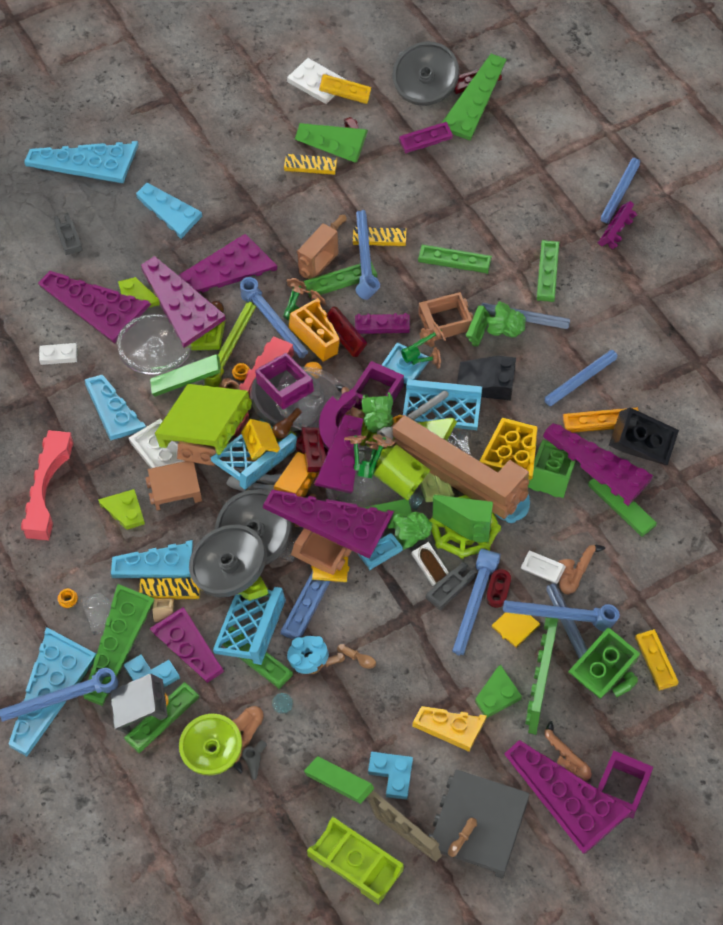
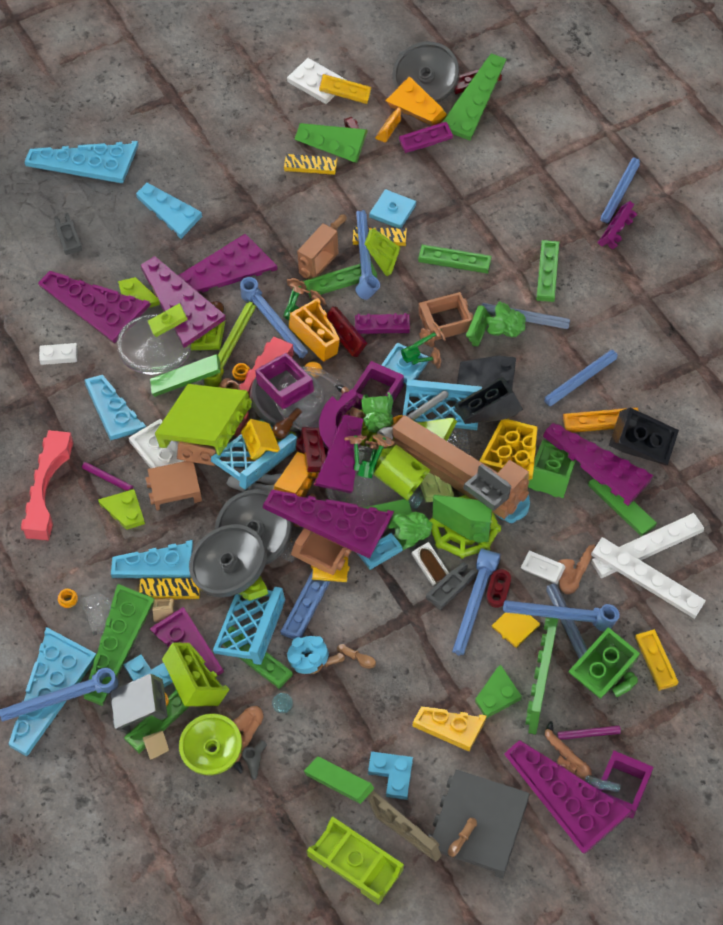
(106, 476): none -> magenta bar
(155, 744): none -> tan slope
(167, 320): none -> lime plate
(192, 678): none -> lime wedge
(382, 250): none -> lime wing
(389, 126): none -> light orange slope
(392, 209): none -> medium azure plate
(416, 103): none -> light orange wedge
(488, 488): none -> dark grey bracket
(489, 403): none -> black slope
(592, 732): none -> magenta bar
(602, 784): none -> clear light blue piece
(648, 577): none -> white plate
(656, 541): none -> white plate

